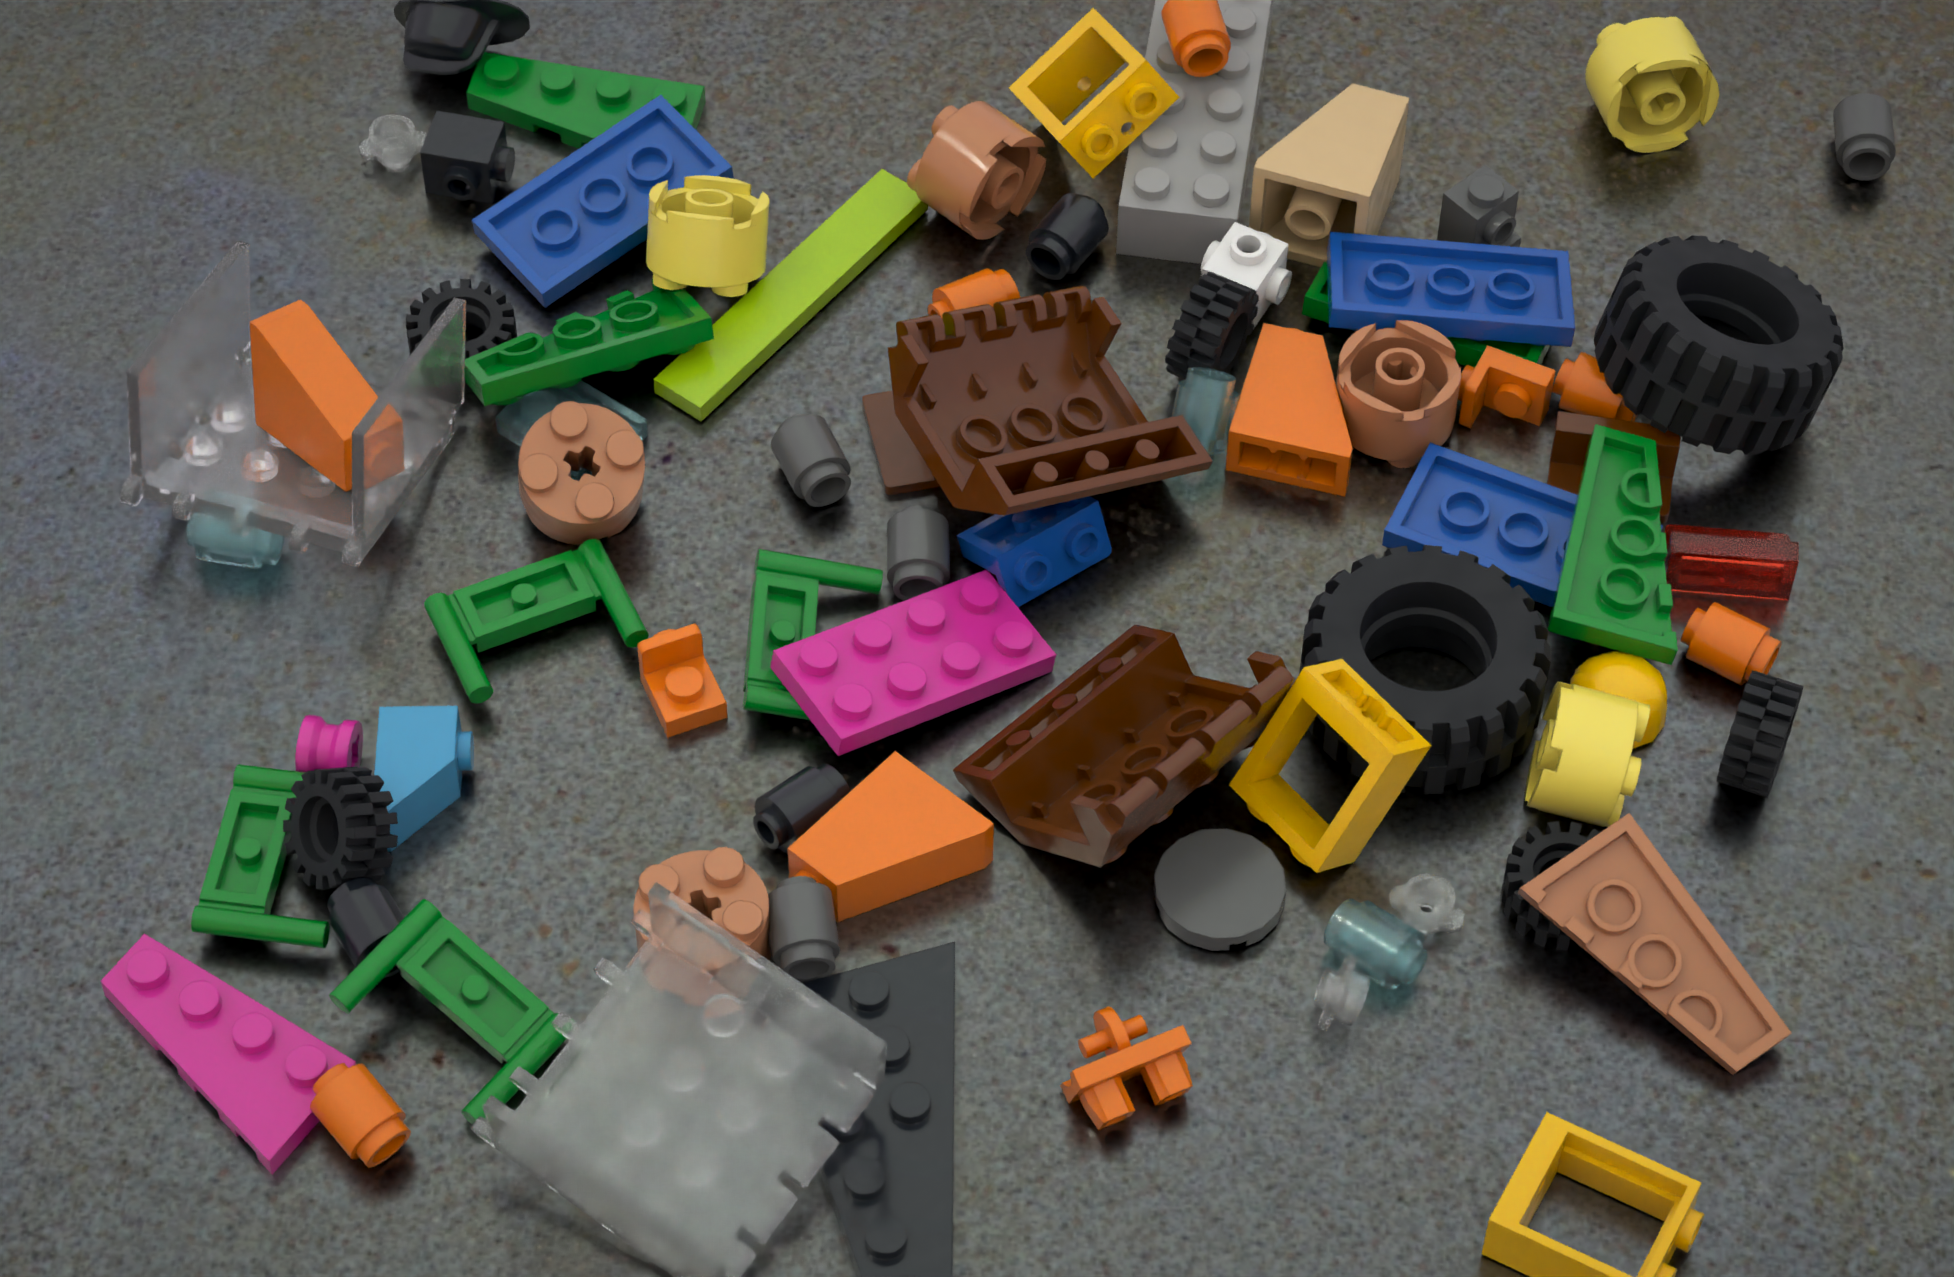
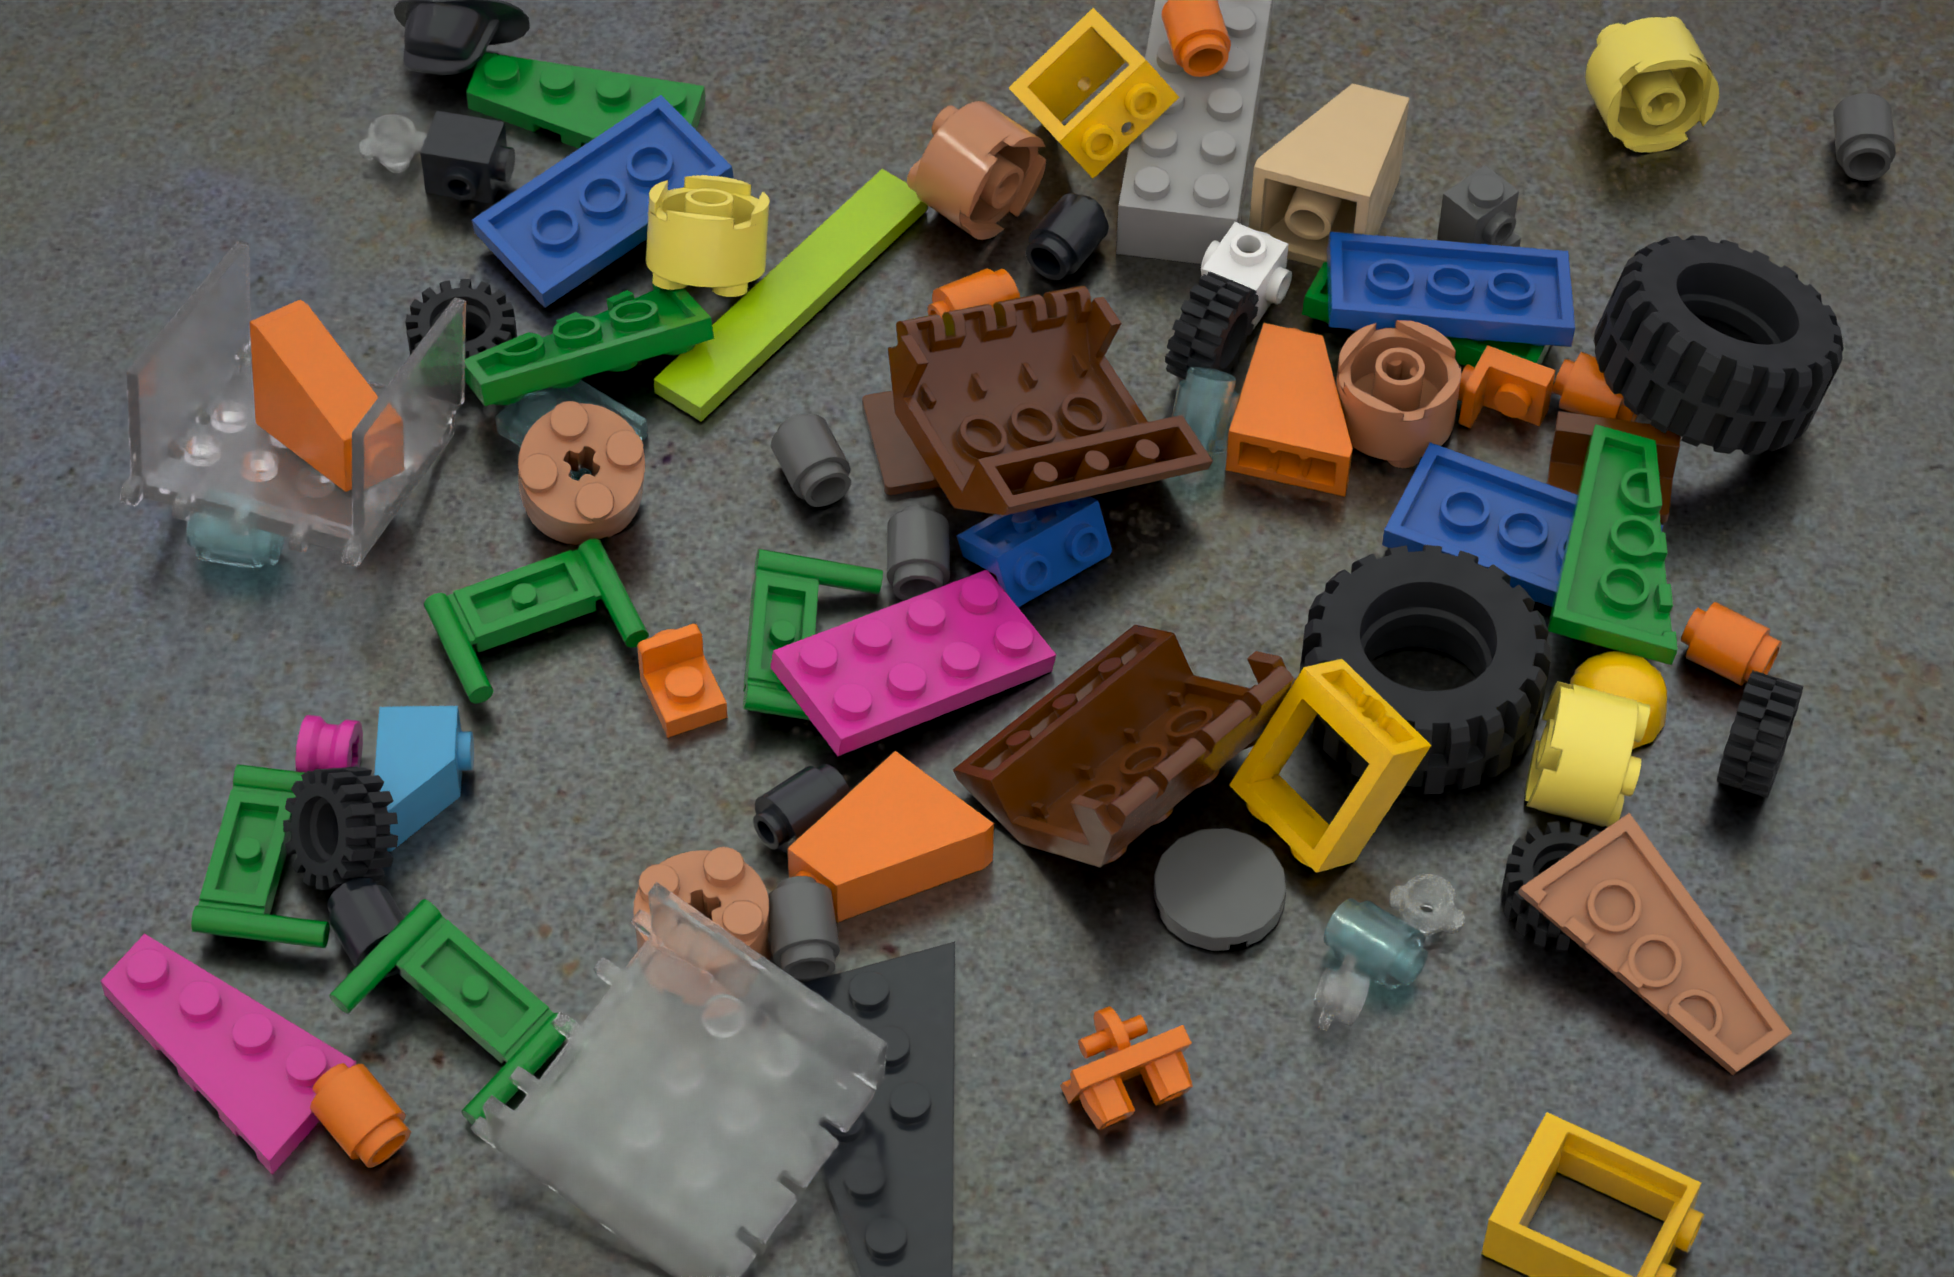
(1730, 562): clear red panel -> none

